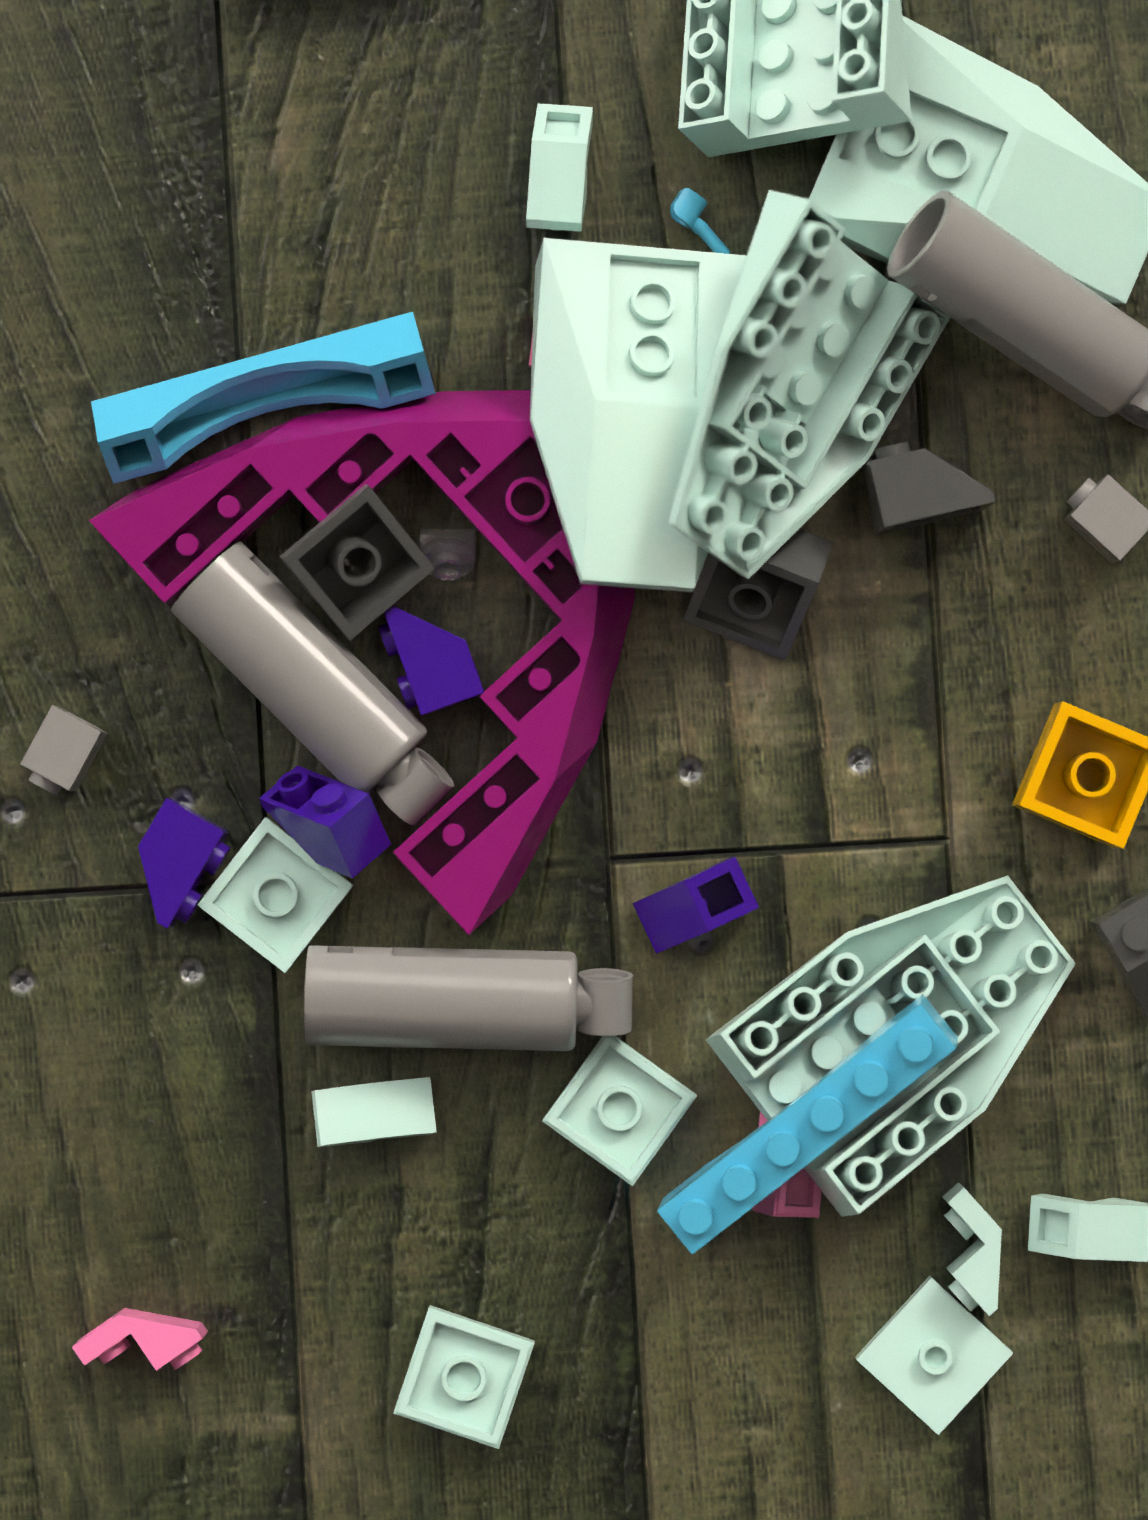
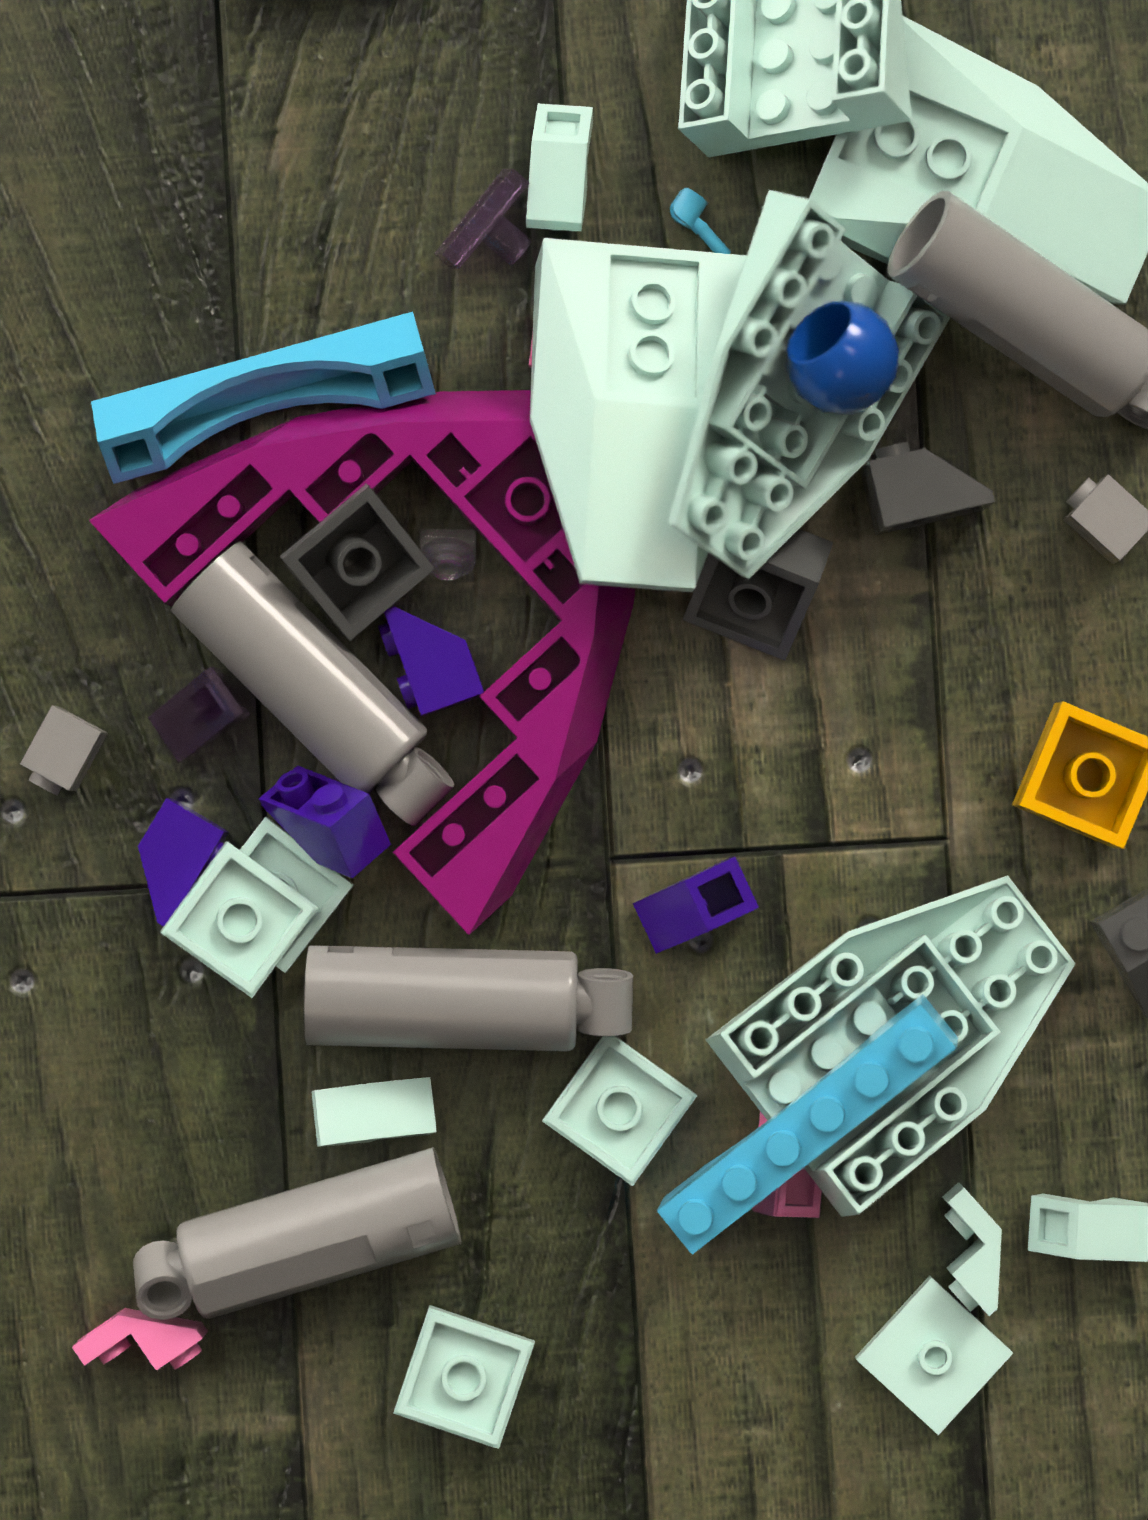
(198, 714): none -> clear purple slope
(239, 919): none -> light aqua plate
(299, 1239): none -> light grey piece
(488, 225): none -> clear purple tile
(842, 357): none -> blue helmet

